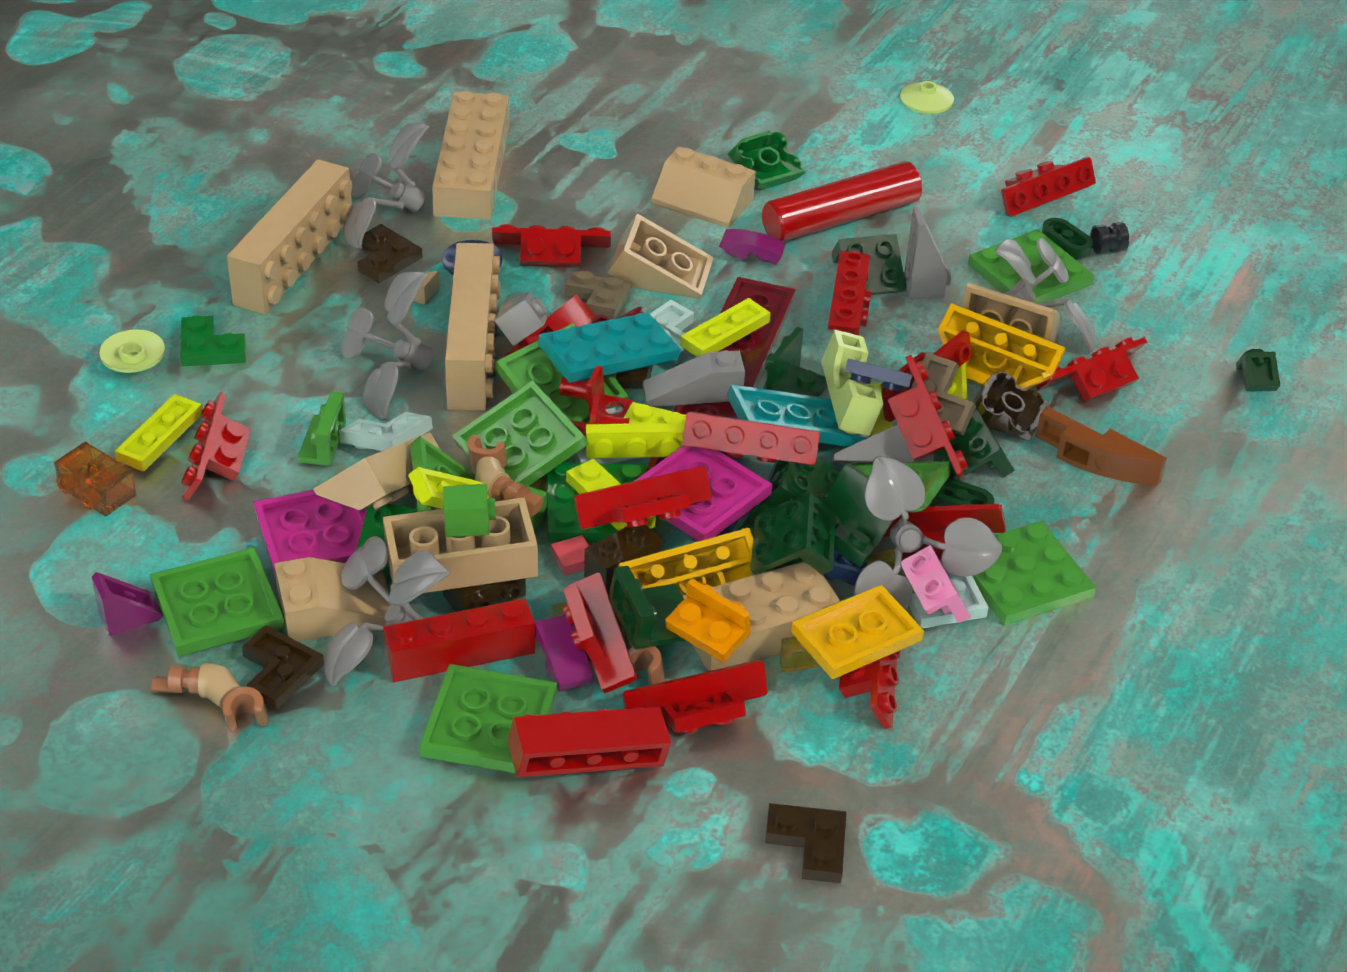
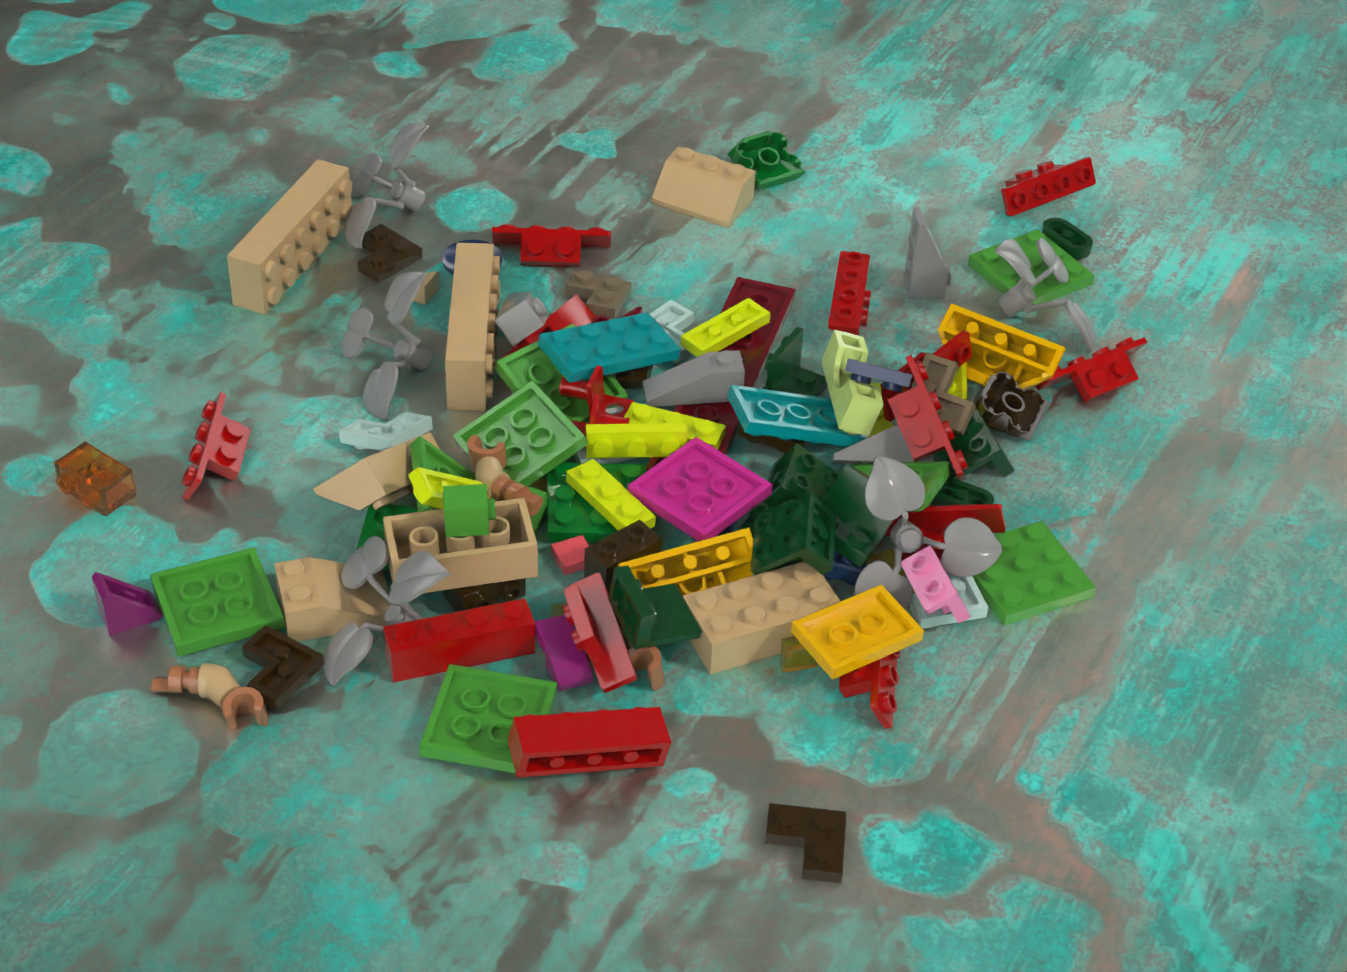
(132, 351): yellowish green dish -> none
(158, 432): neon yellow plate -> none
(202, 347): green plate -> none
(308, 527): dark pink plate -> none
(323, 432): bright green bracket -> none
(471, 156): tan brick -> none
(643, 498): red bracket -> none
(659, 260): tan slope -> none
(703, 697): red bracket -> none
(710, 621): light orange bracket -> none
(741, 242): magenta slope -> none
(751, 438): bracket -> none
(842, 201): red cylinder -> none
(885, 263): dark green bracket -> none
(926, 97): yellowish green dish -> none
(1013, 312): tan slope -> none
(1105, 455): dark orange slope -> none
(1110, 238): black wheel -> none
(1259, 370): dark green bracket -> none

